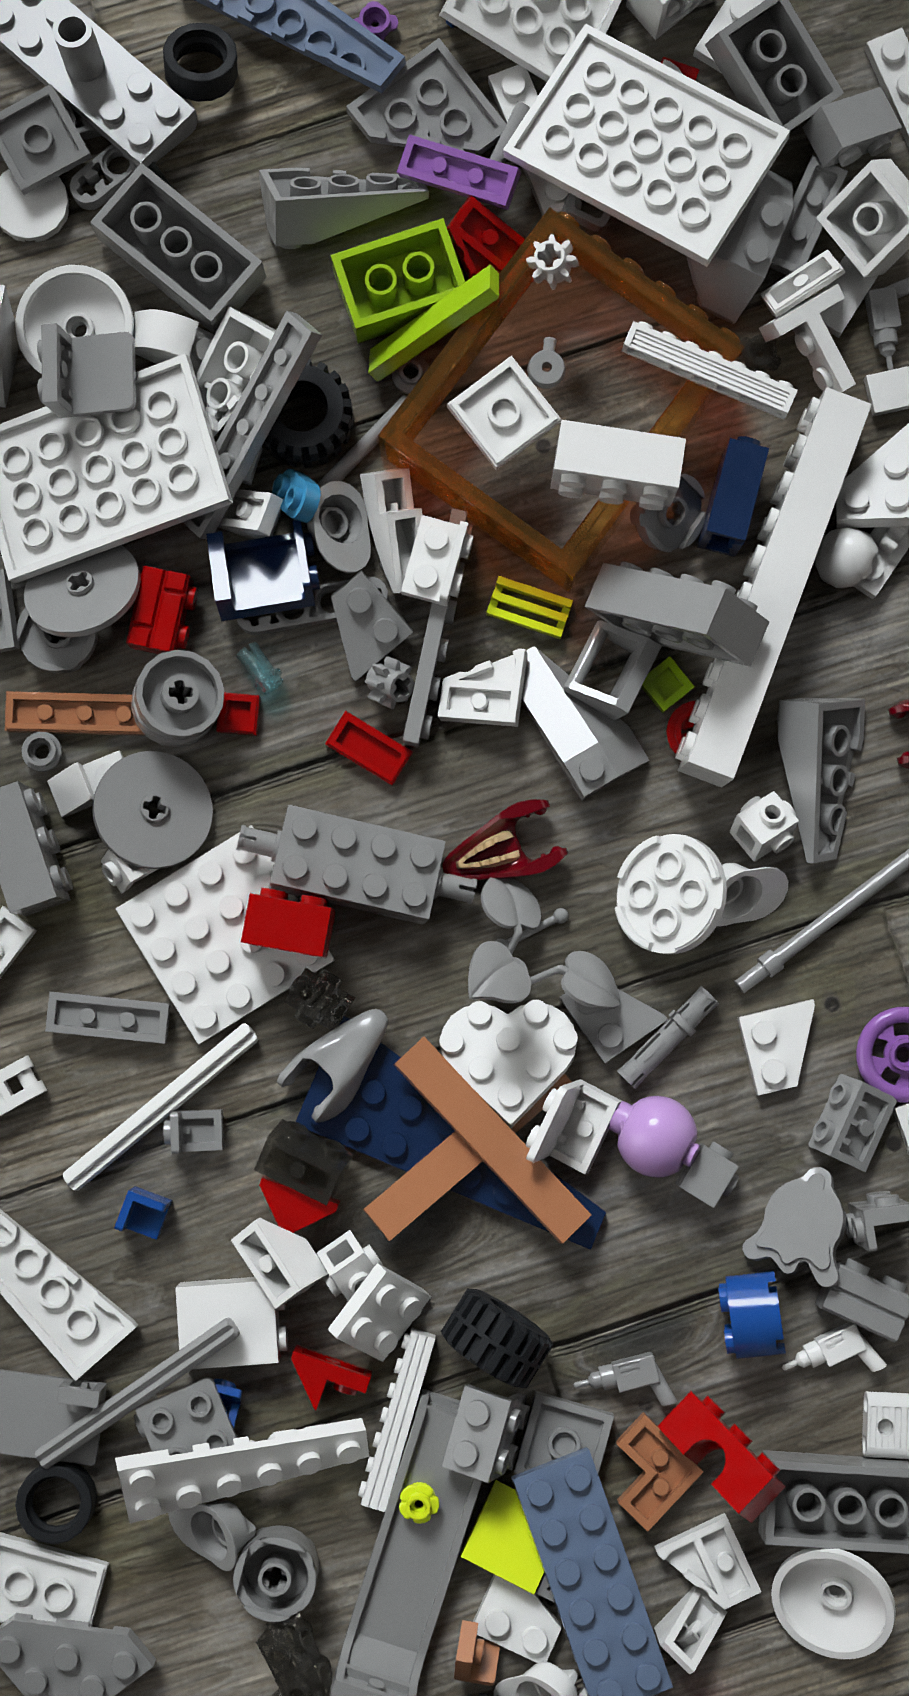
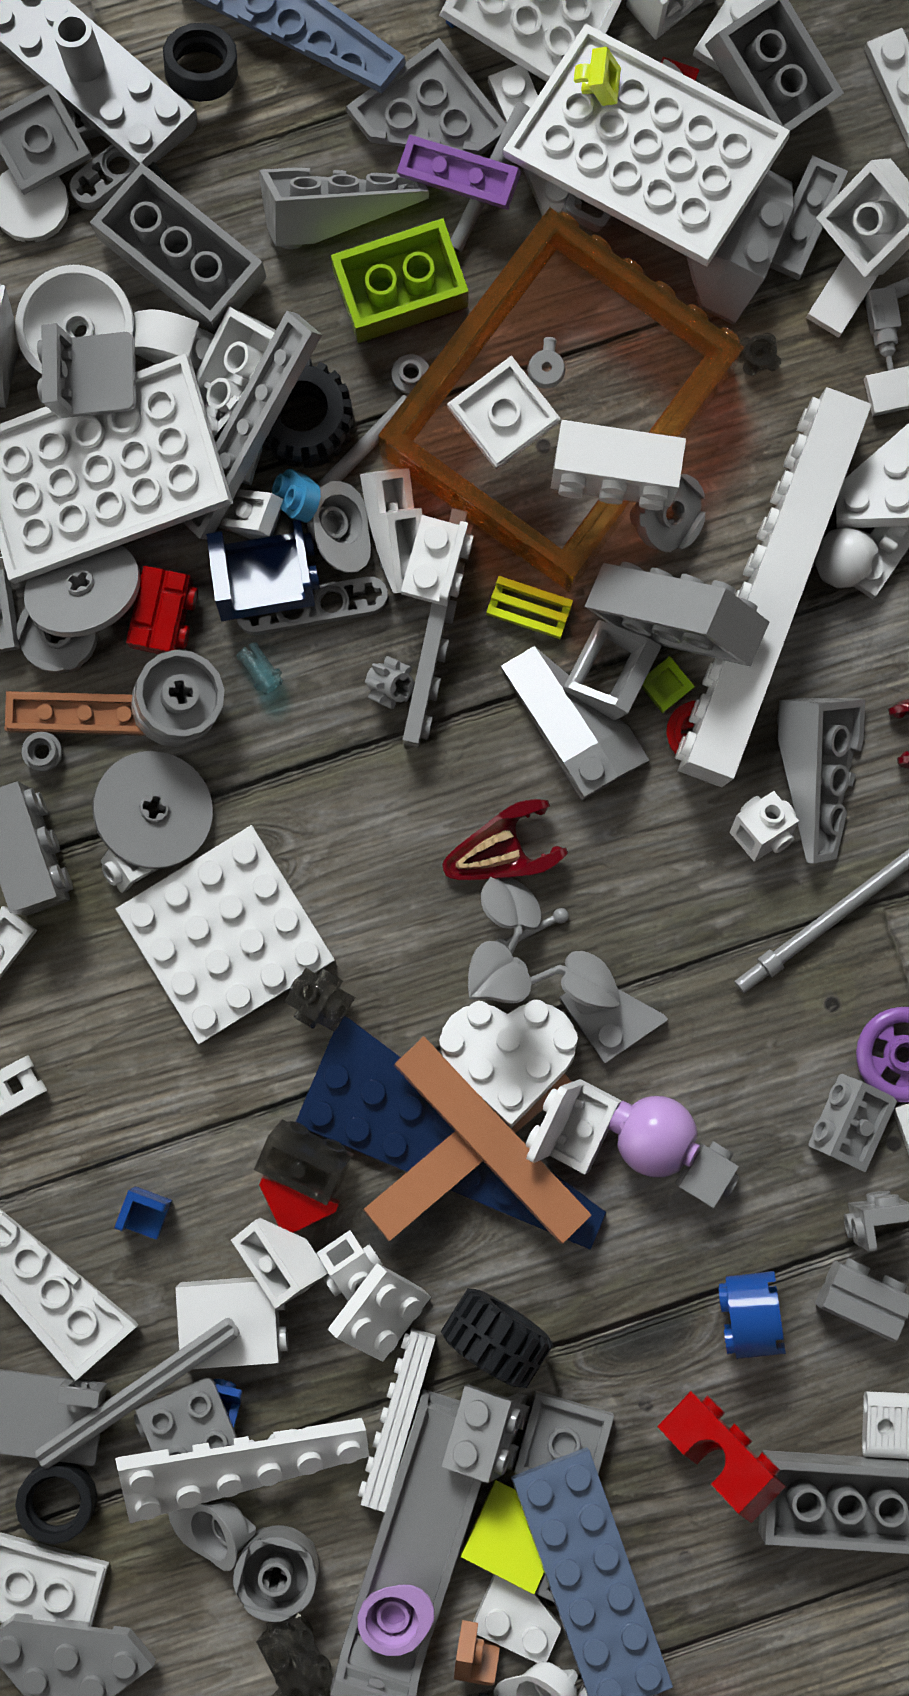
(77, 784): white slope -> none
(108, 1017): light grey plate -> none
(160, 1107): white axle -> none
(194, 1130): light grey bracket -> none
(239, 714): red tile -> none
(287, 924): red brick -> none
(317, 1368): red slope -> none
(344, 1057): light grey animal -> none
(357, 864): light grey brick -> none
(366, 624): light grey wing -> none
(369, 748): red tile -> none
(377, 13): medium lavender plate -> none
(395, 1619): none -> lavender piece
(418, 1492): neon yellow plate -> none
(434, 323): lime tile -> none
(482, 238): red wing -> none
(486, 693): white wing -> none
(543, 257): white gear -> none
(600, 76): none -> neon yellow tile
(631, 1374): light grey piece -> none
(665, 1472): nougat plate -> none
(668, 1037): light grey pin -> none
(670, 894): white tile -> none
(690, 1628): white slope -> none
(709, 369): white piece -> none
(712, 1560): white wing -> none
(733, 496): dark blue brick -> none
(752, 892): white piece -> none
(776, 1044): white wing -> none
(802, 283): white slope -> none
(802, 1226): light grey tile -> none
(814, 338): white bracket -> none
(832, 1619): white dish -> none
(836, 1347): white piece -> none
(852, 128): light grey brick -> none

